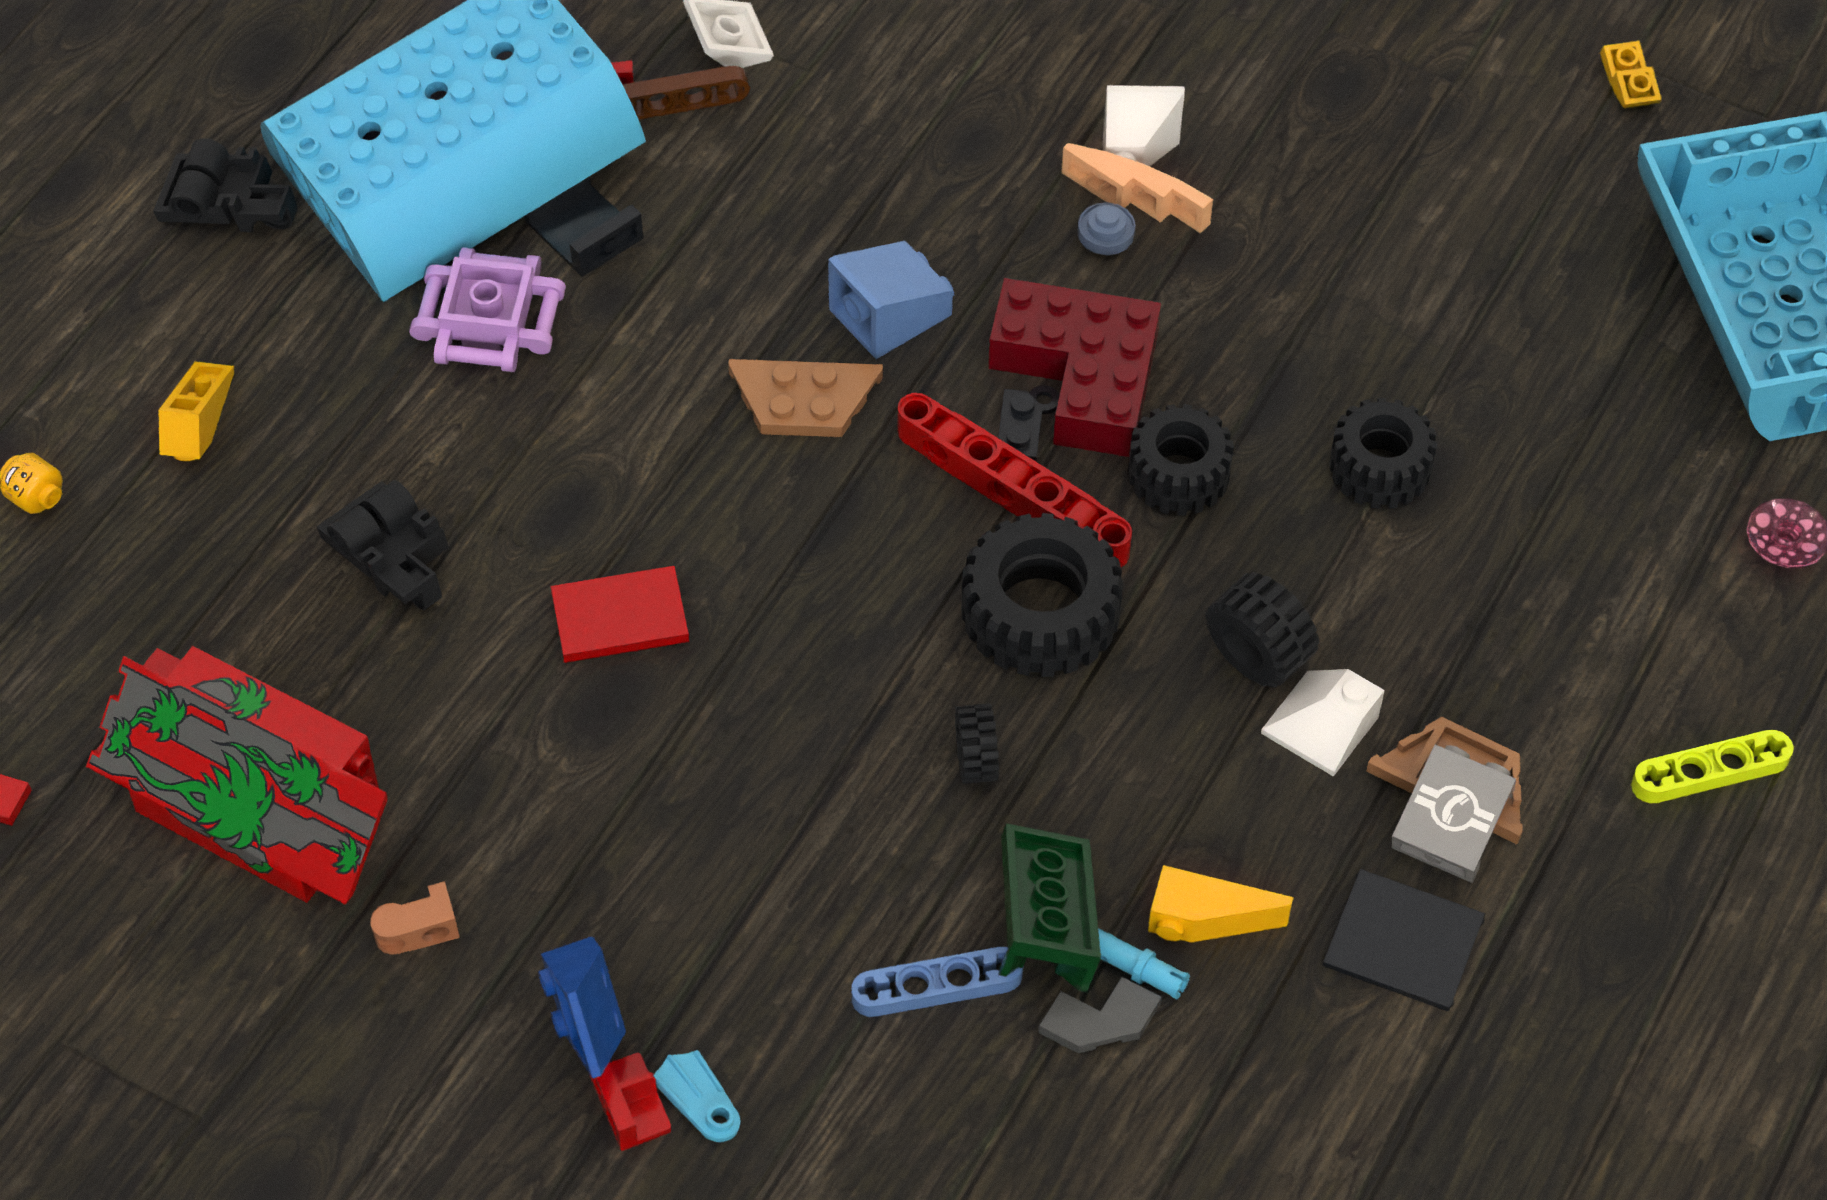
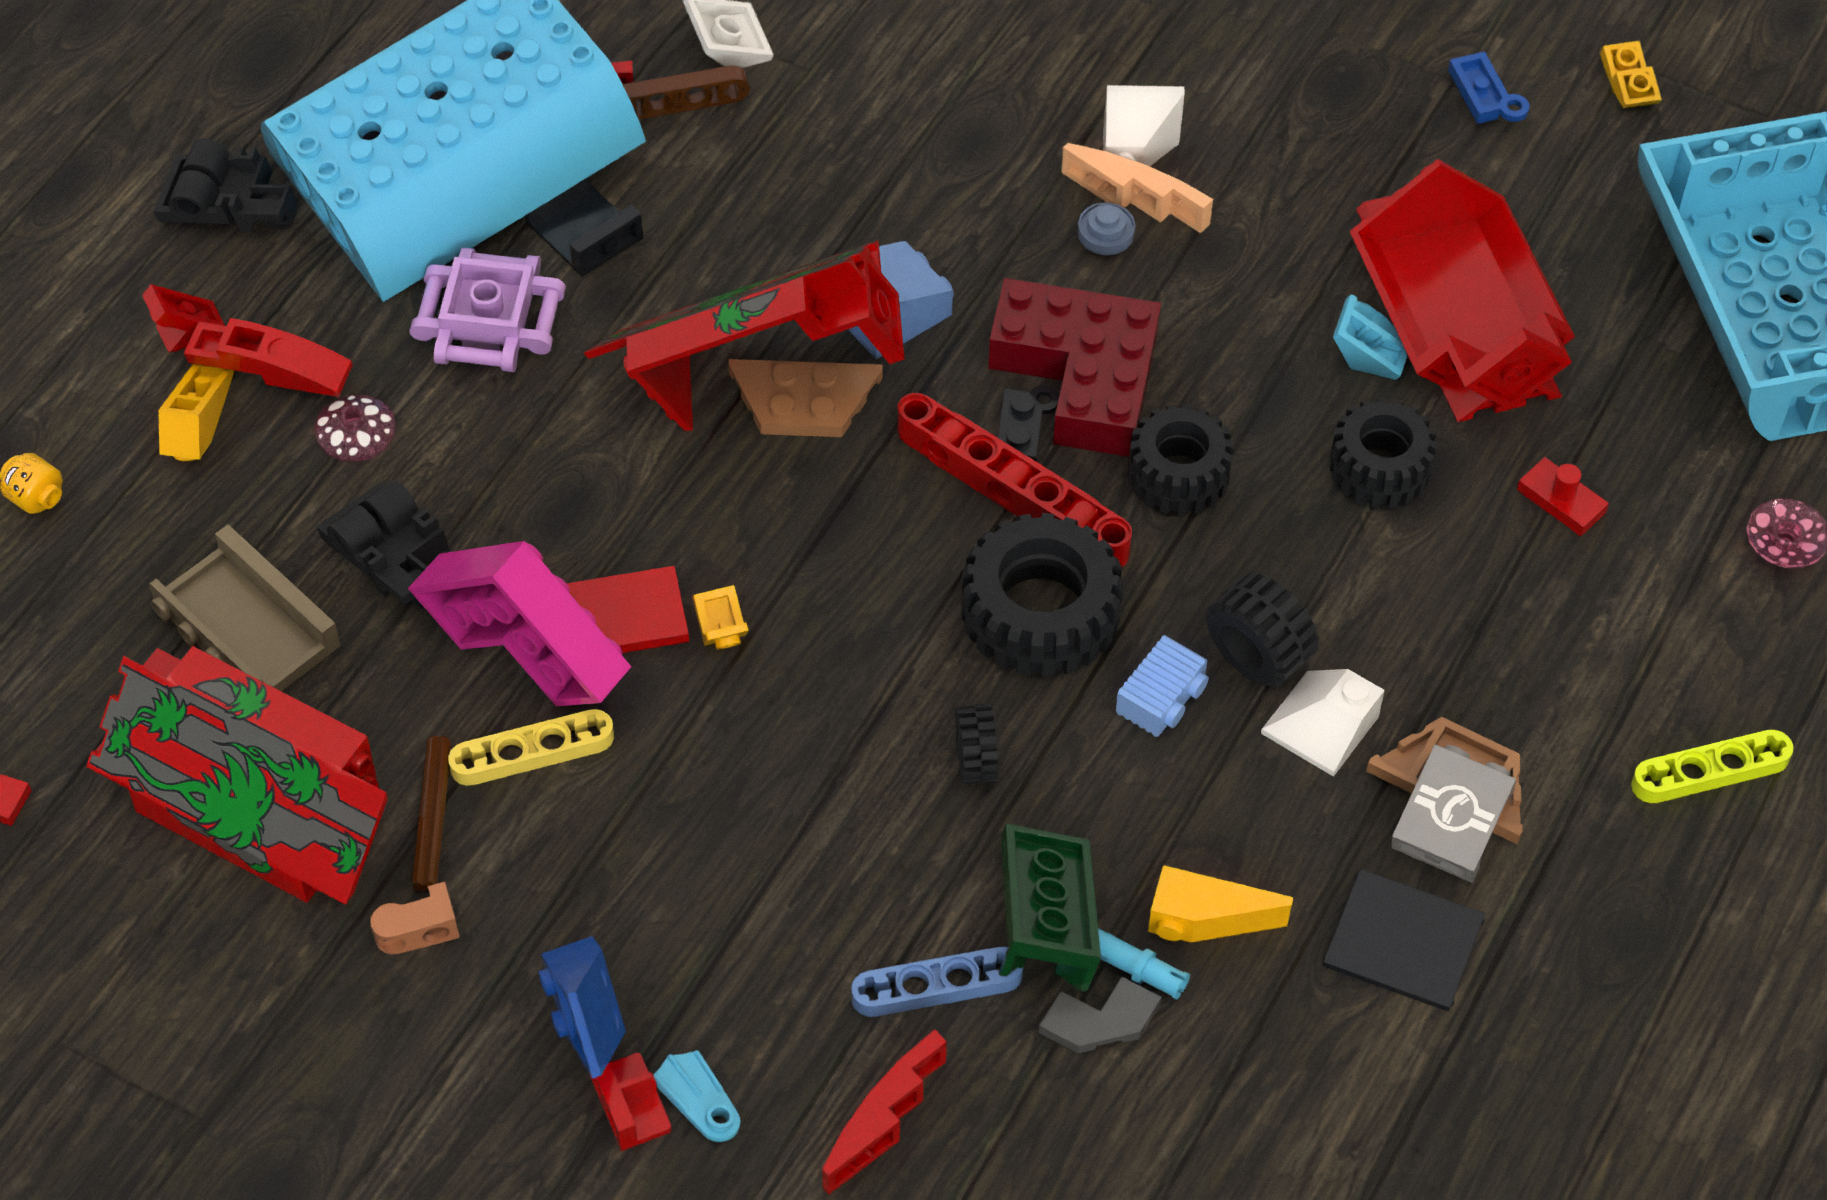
(178, 315): none -> red slope
(247, 614): none -> dark tan panel
(269, 352): none -> red slope
(359, 438): none -> clear pink dish
(431, 813): none -> reddish brown axle
(515, 601): none -> dark pink brick
(529, 740): none -> light yellow beam
(720, 617): none -> yellow bracket
(819, 296): none -> red panel
(876, 1121): none -> red slope
(1161, 686): none -> light blue brick
(1369, 340): none -> medium azure slope
(1464, 291): none -> red panel
(1484, 90): none -> blue hinge
(1563, 495): none -> red tile

